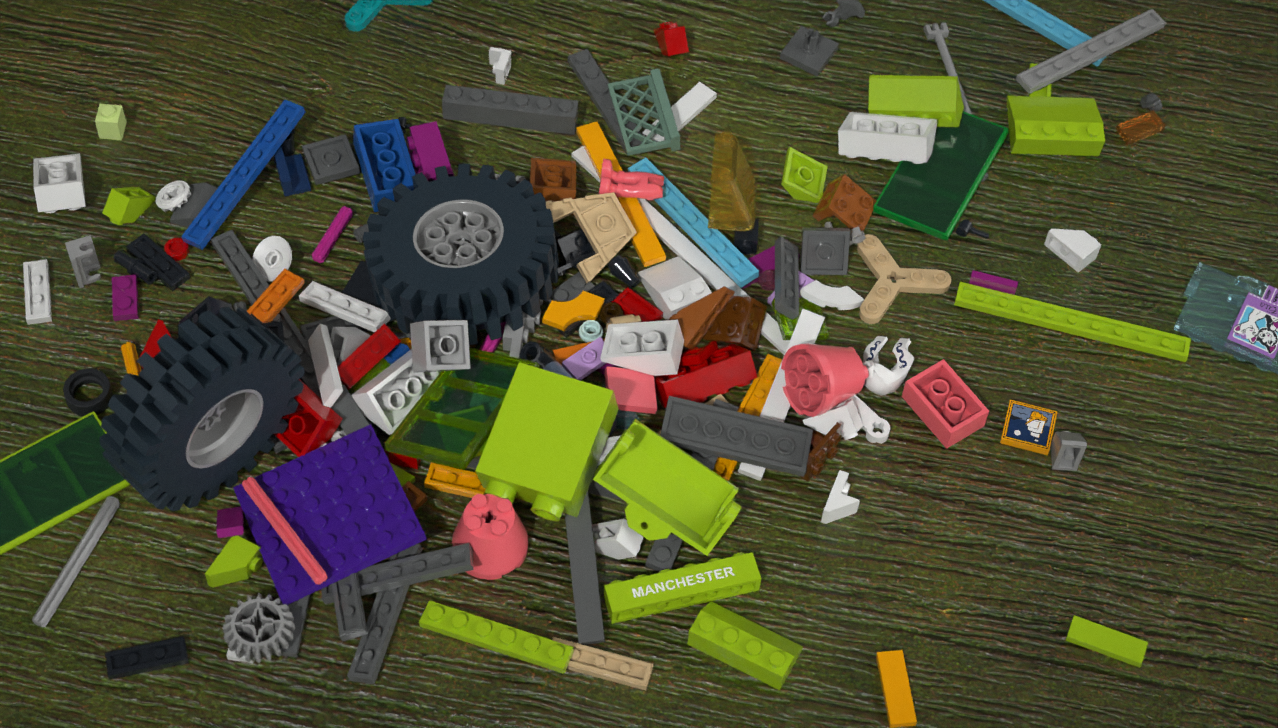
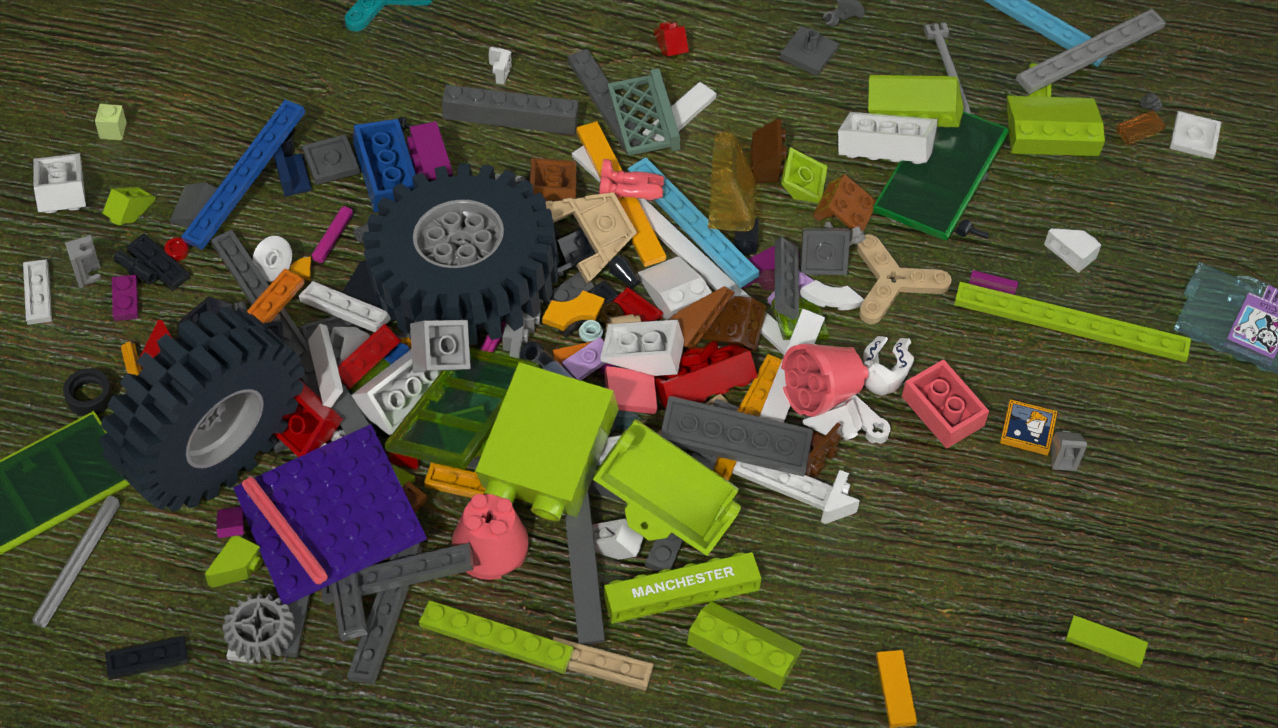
(178, 191): white gear -> none
(302, 268): none -> light orange tile
(768, 152): none -> reddish brown slope
(800, 488): none -> white tile
(1195, 135): none -> white tile

